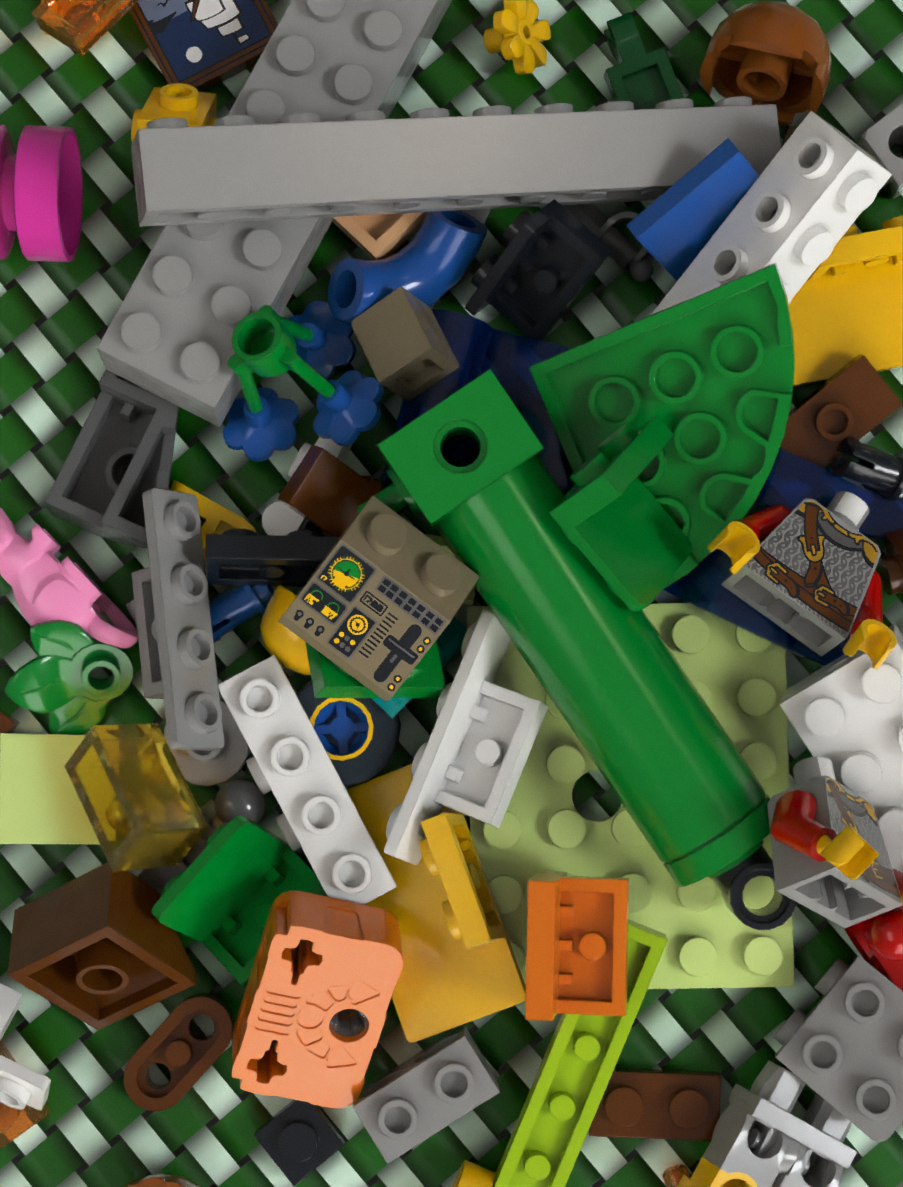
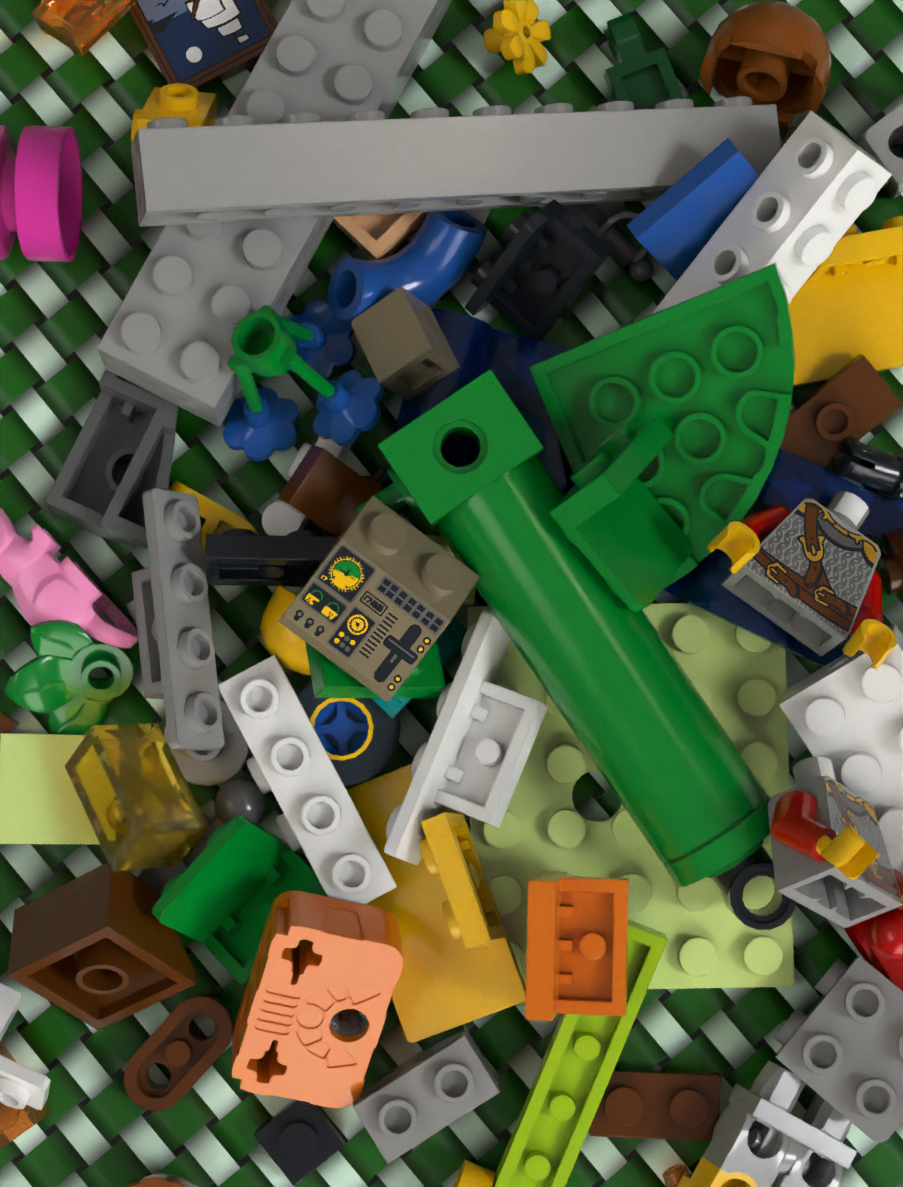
(237, 606): blue pin -> none

